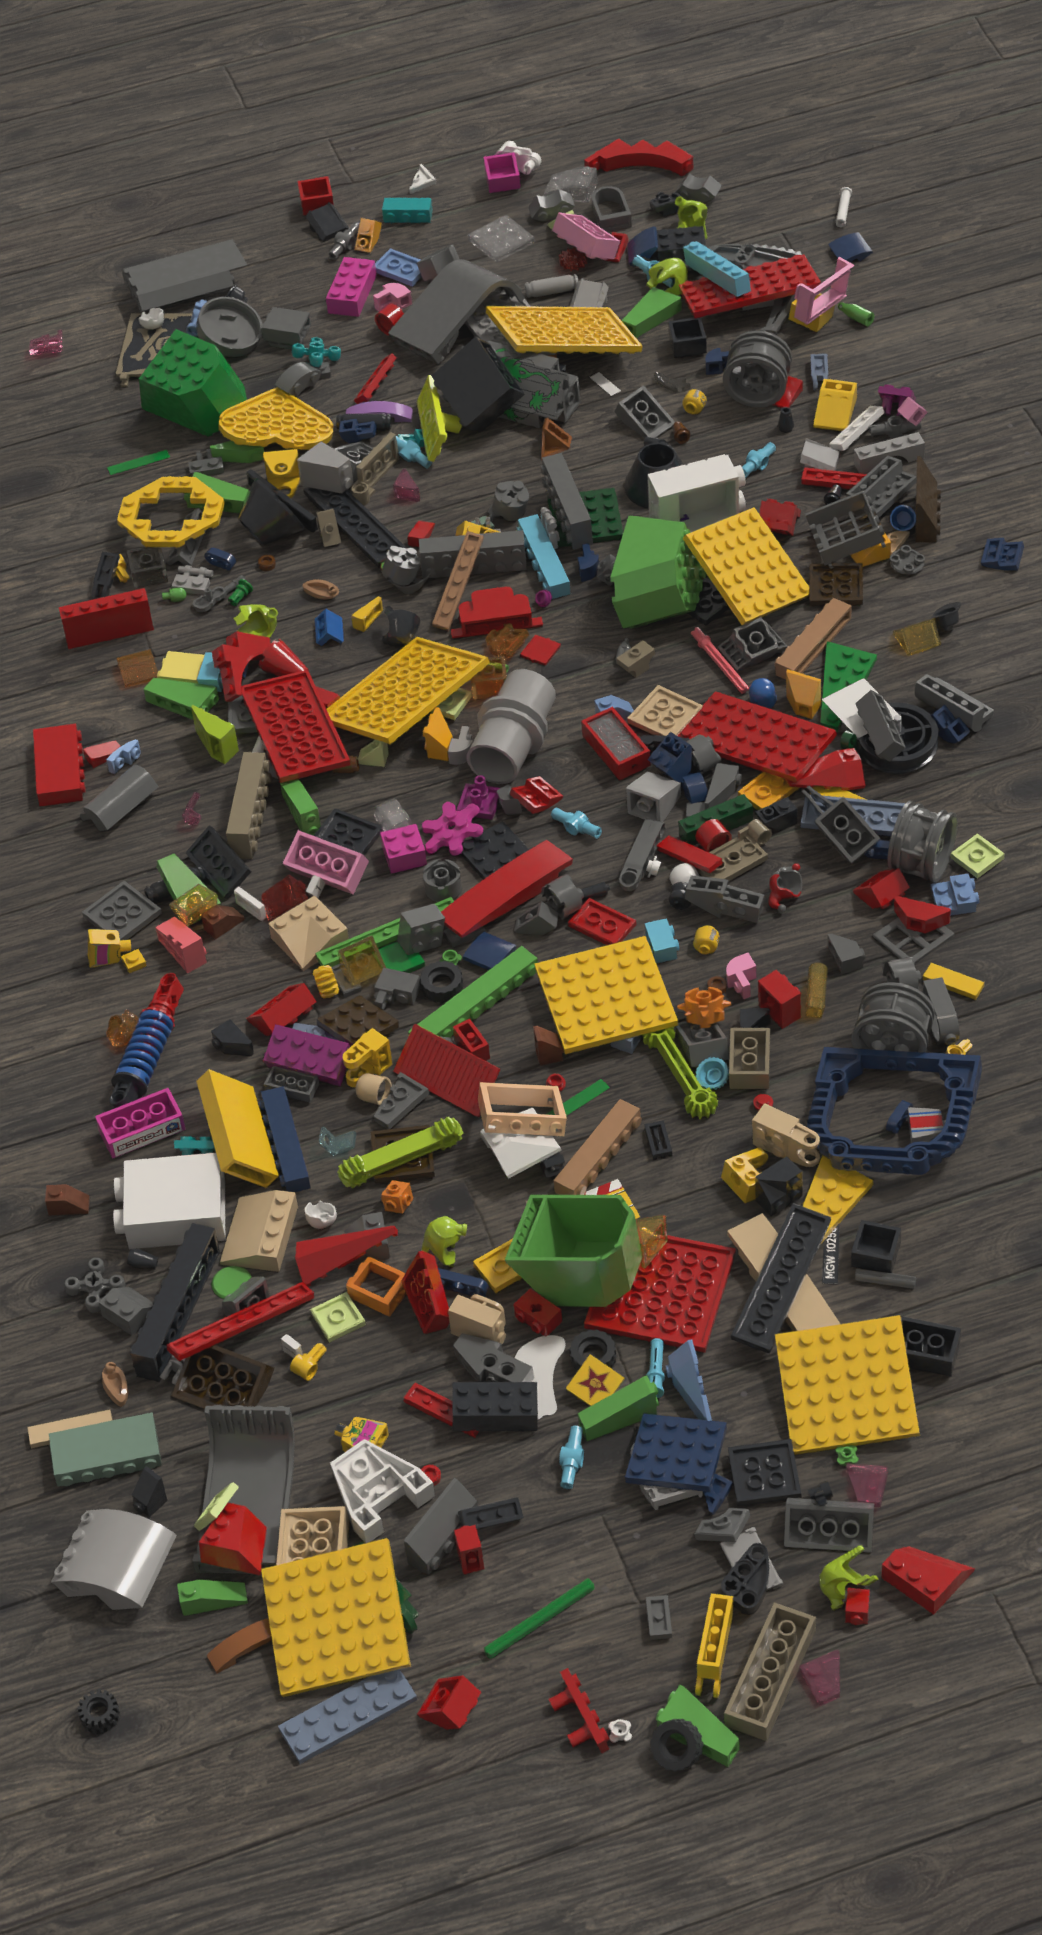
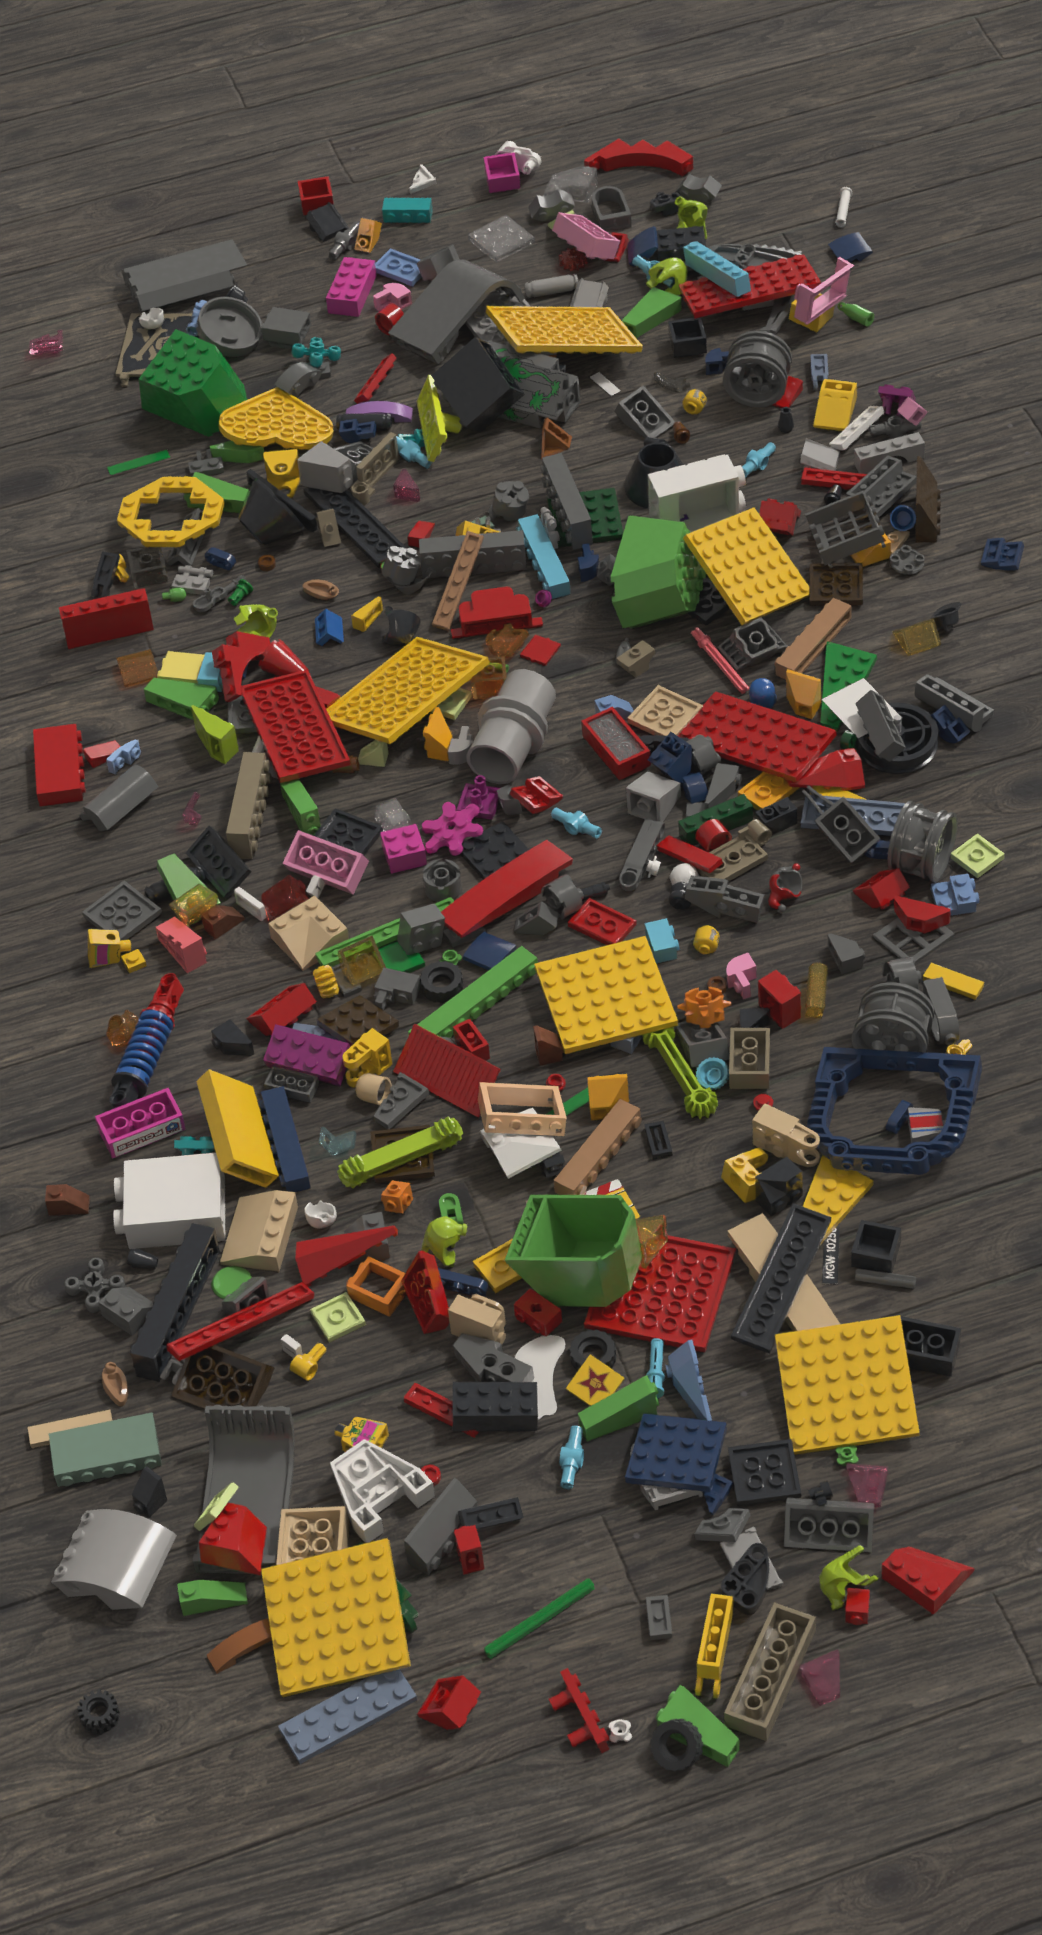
(450, 1204): none -> bright green plate
(605, 1093): none -> light orange slope

